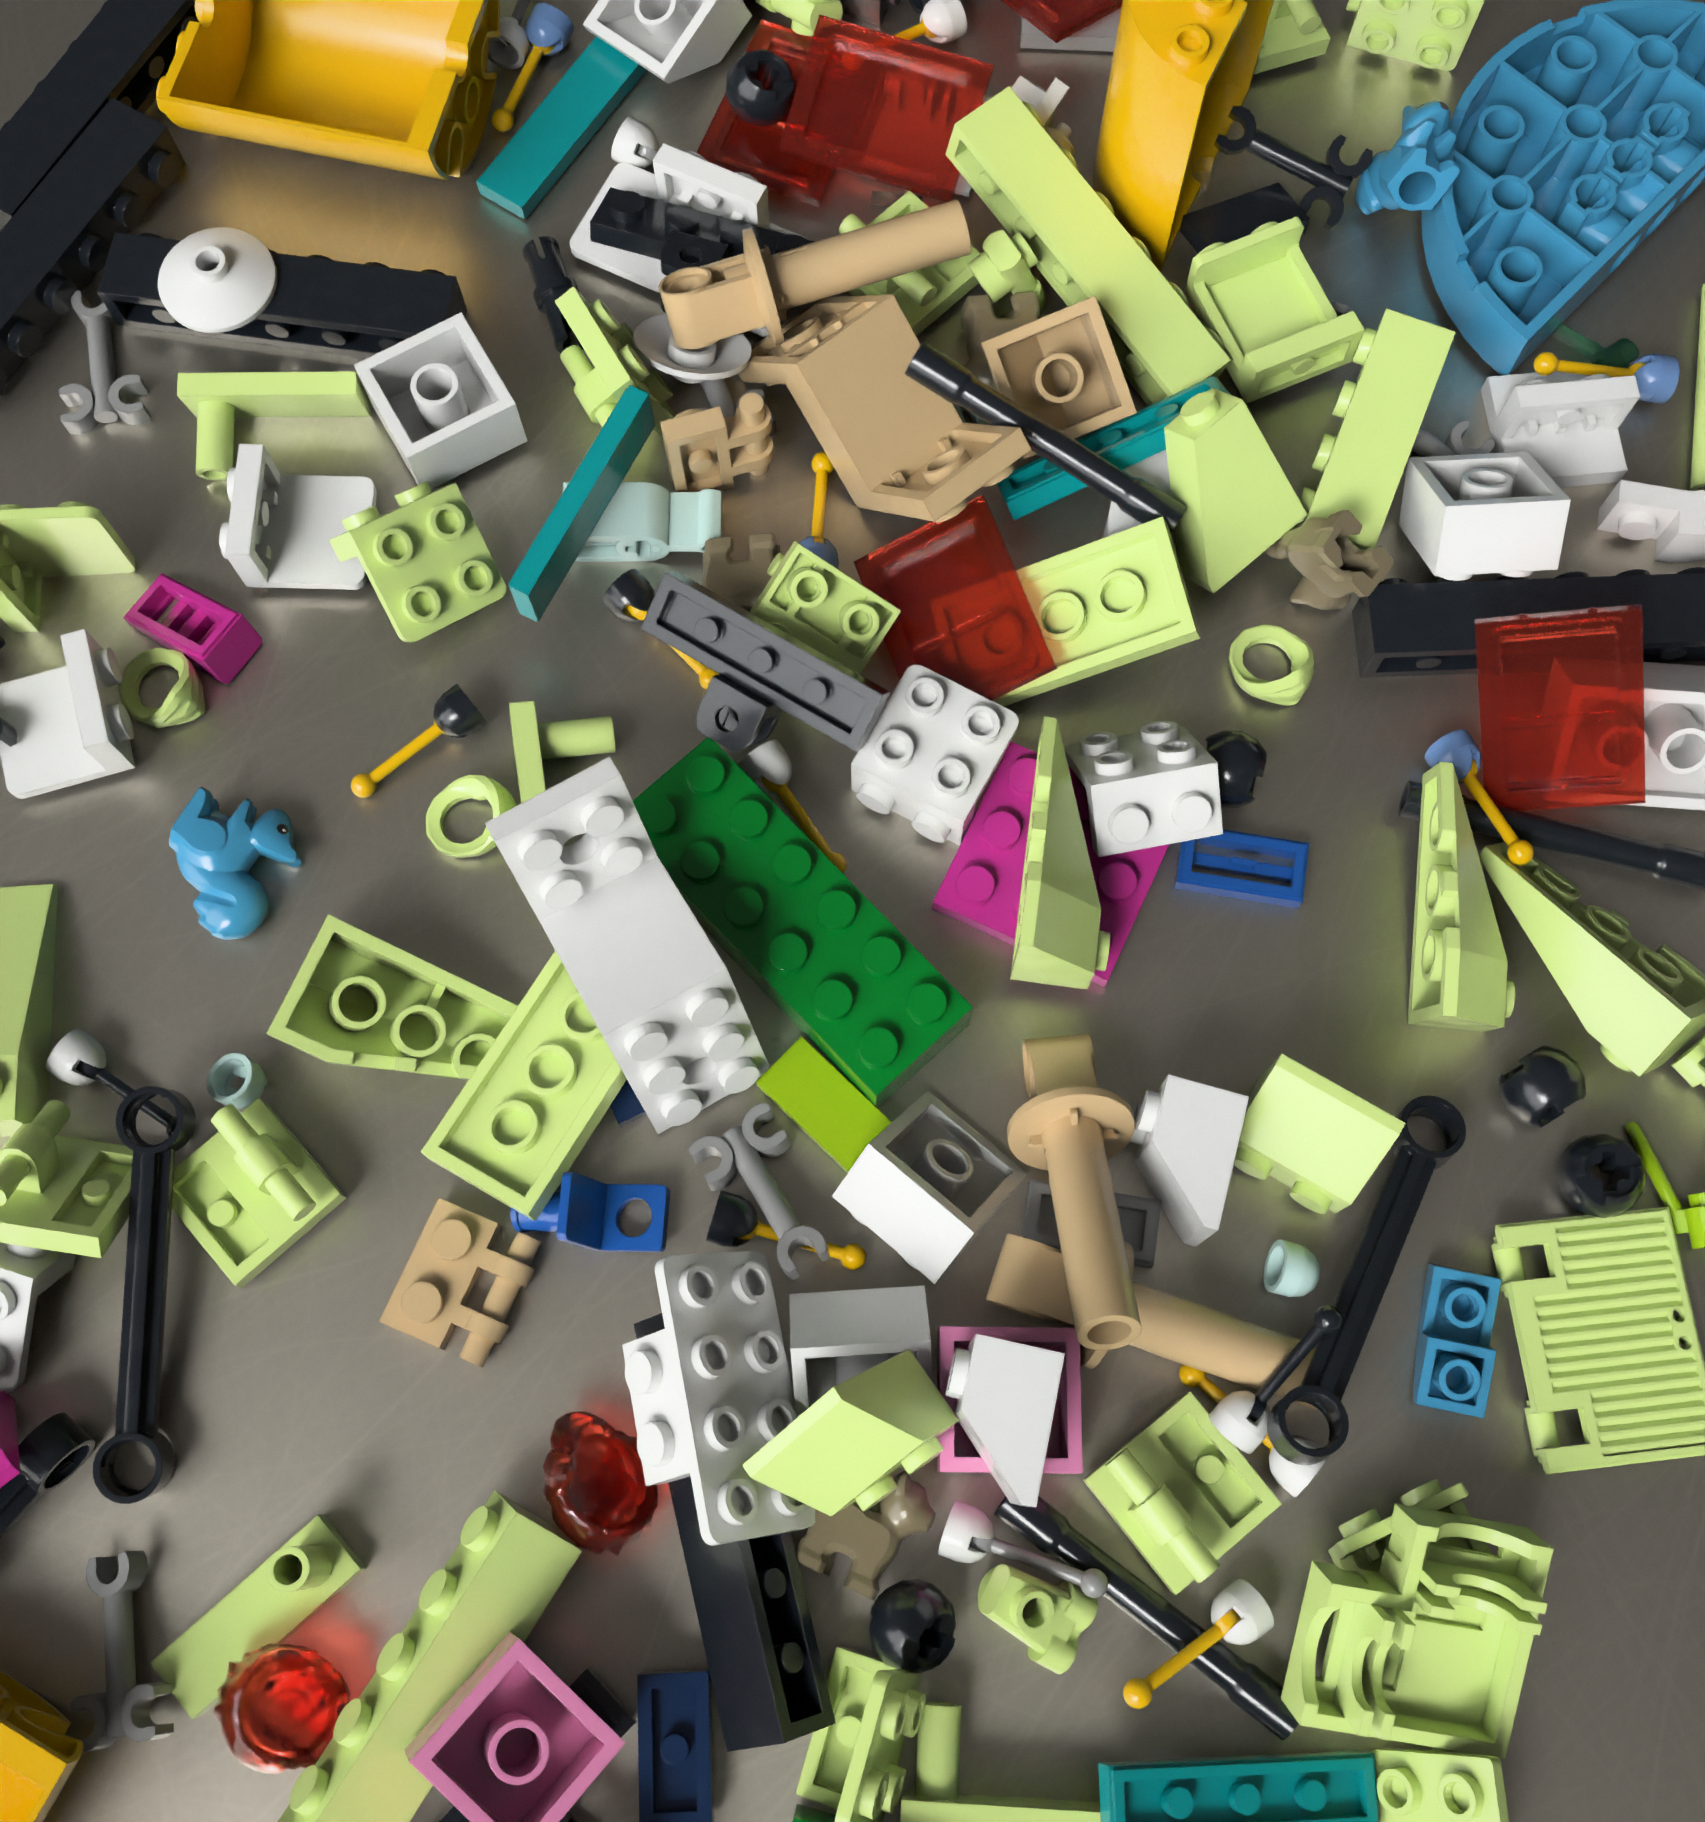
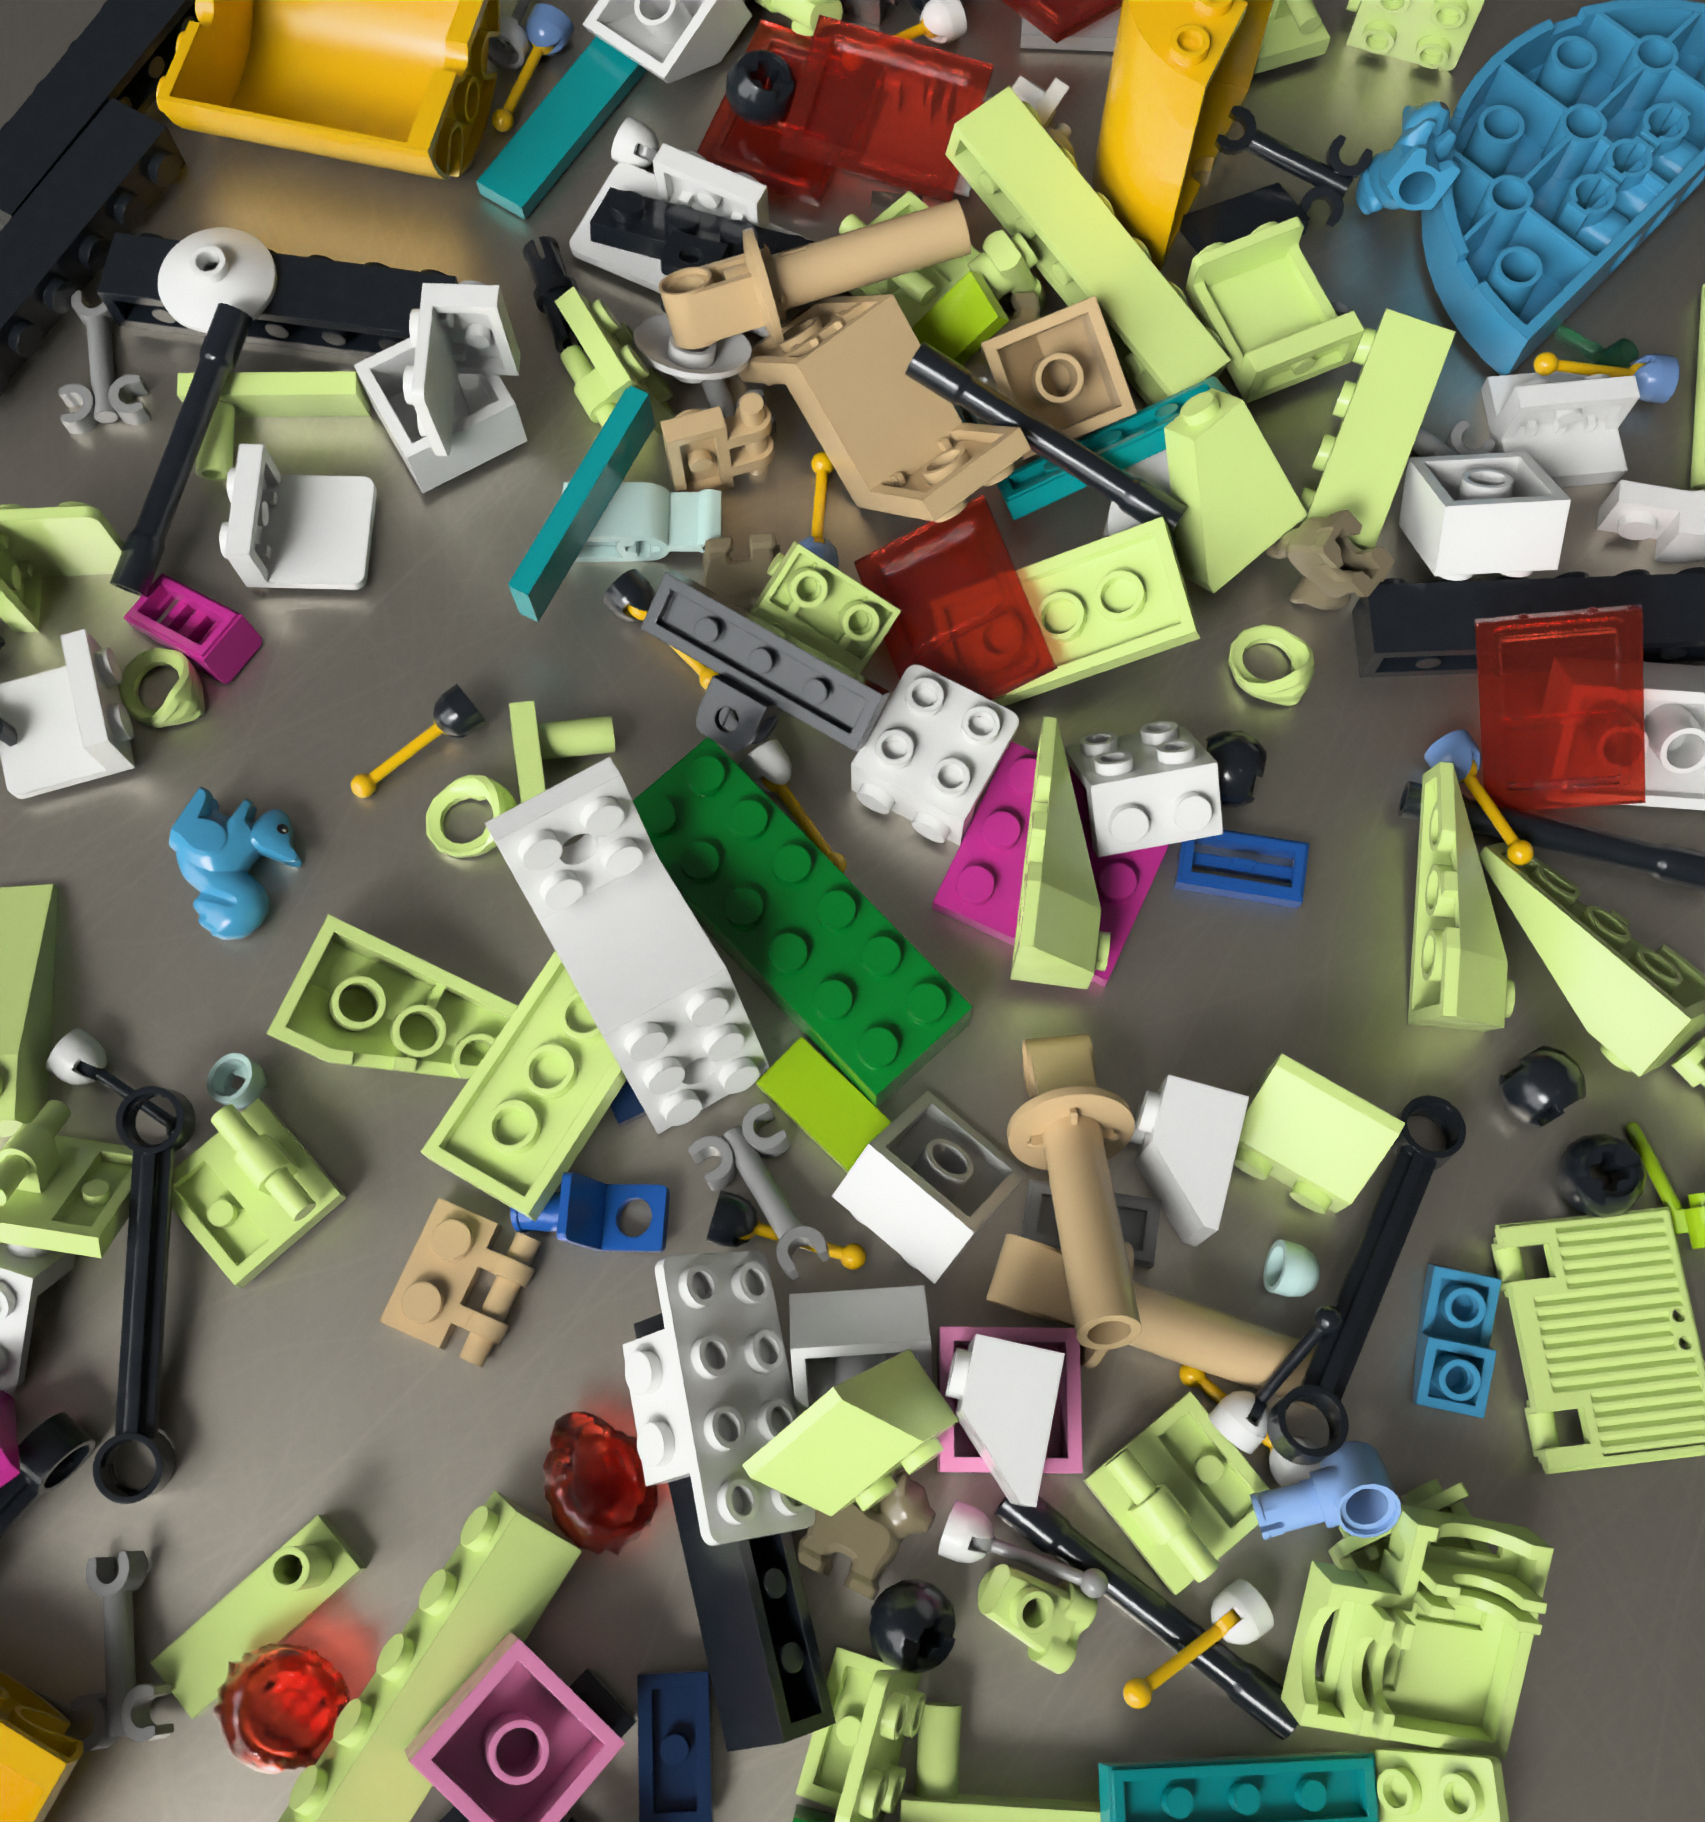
(217, 359): none -> black piece
(423, 559): yellowish green bracket -> none
(455, 333): none -> white bracket
(962, 319): none -> lime tile
(1345, 1491): none -> light blue pin

